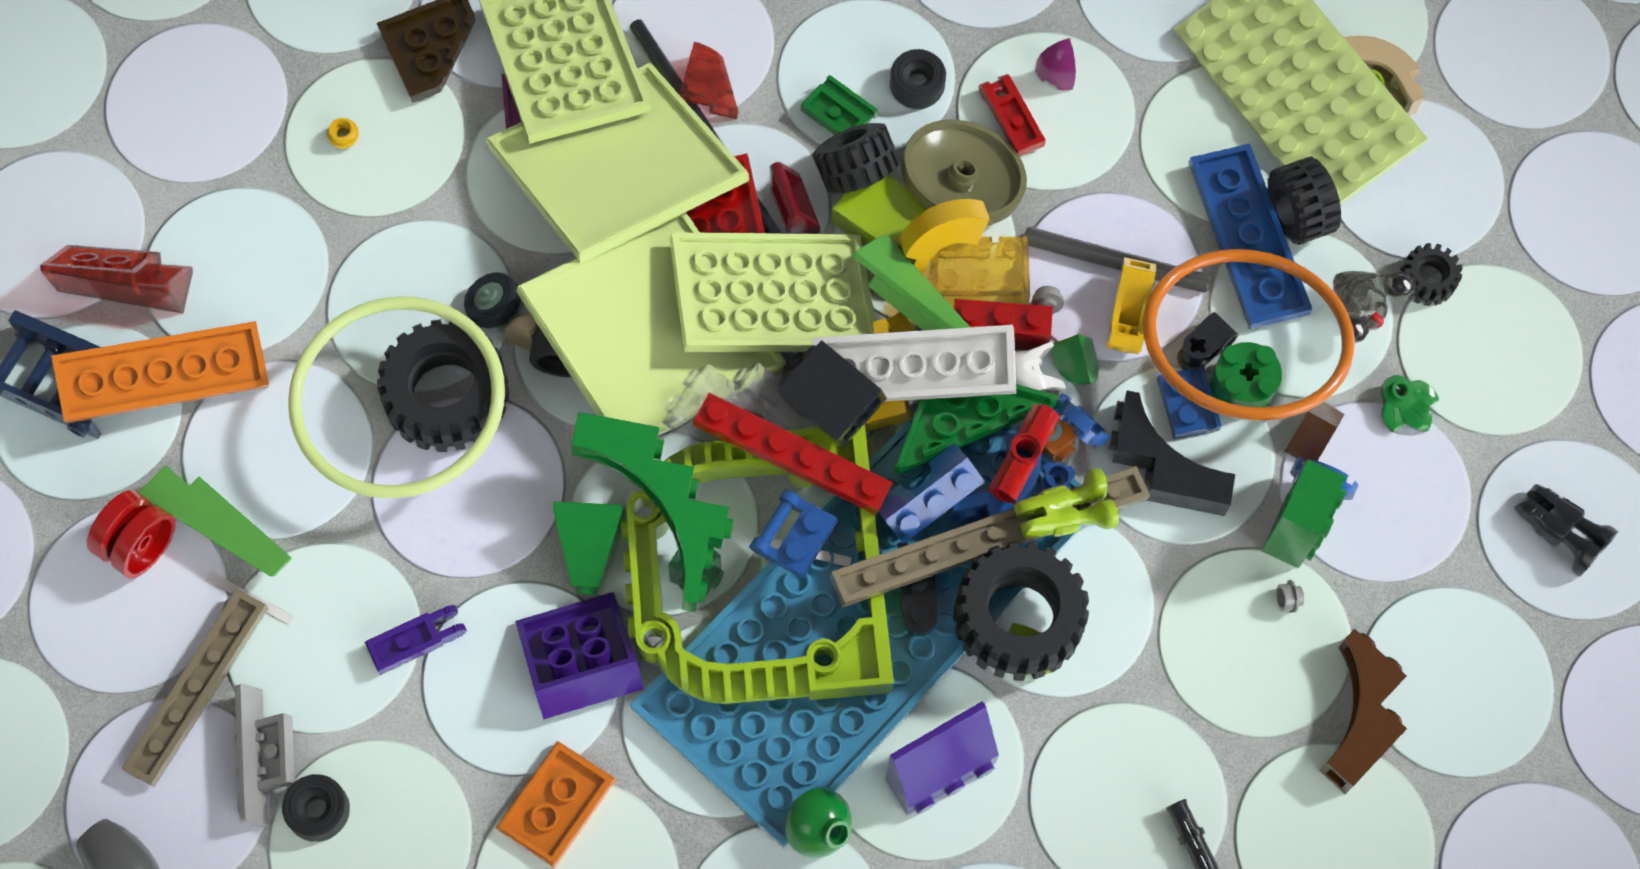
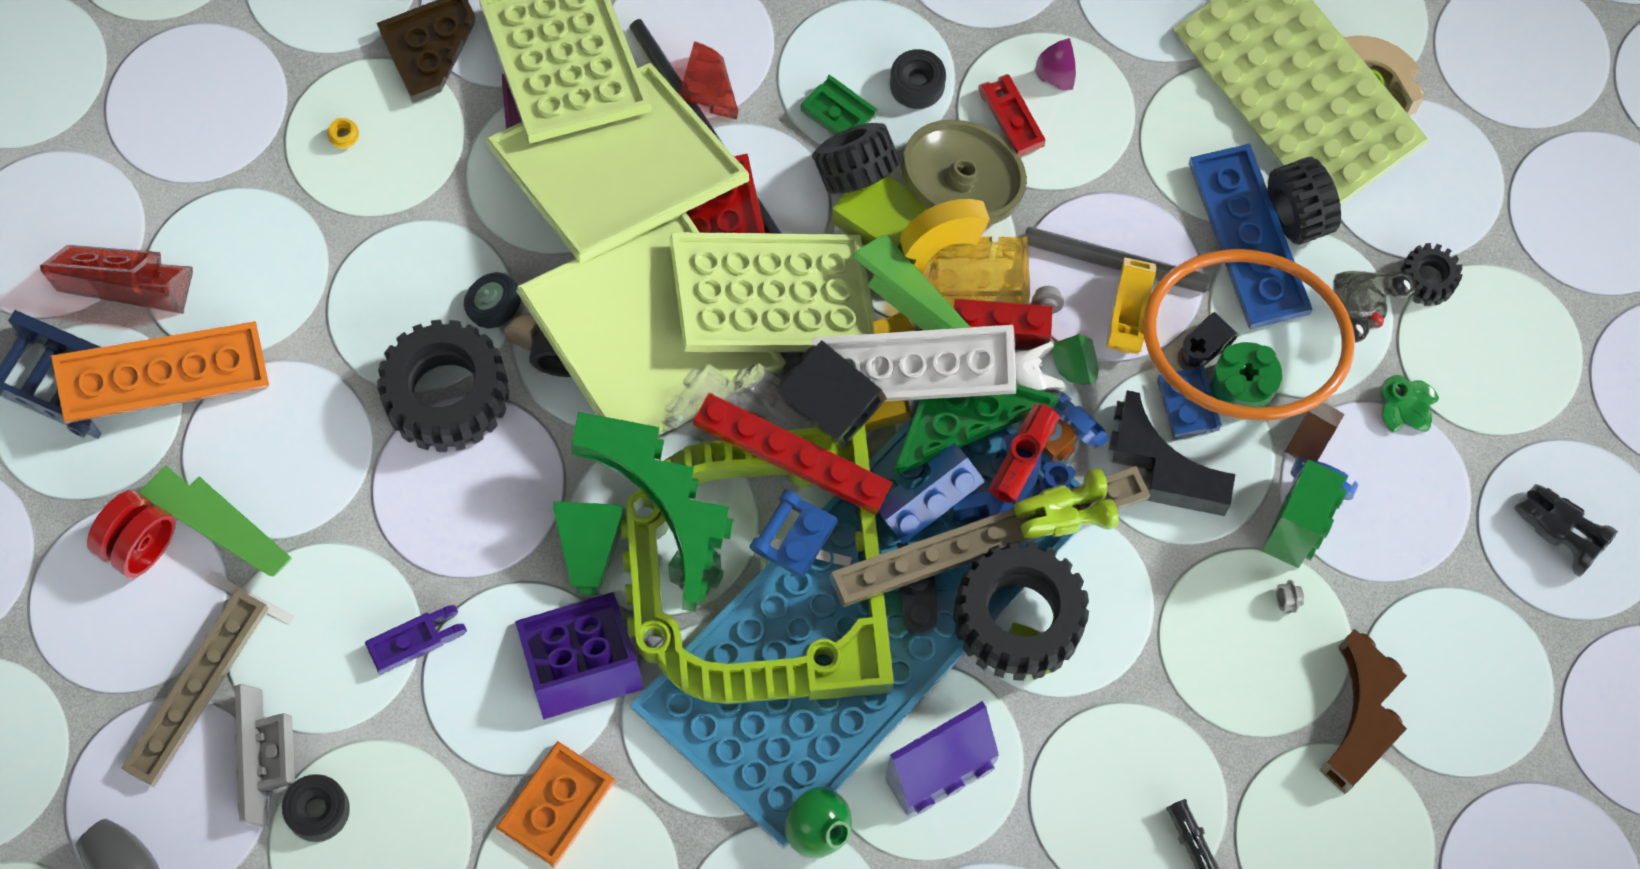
(427, 484): yellowish green piece -> none
(792, 200): dark red tile -> none

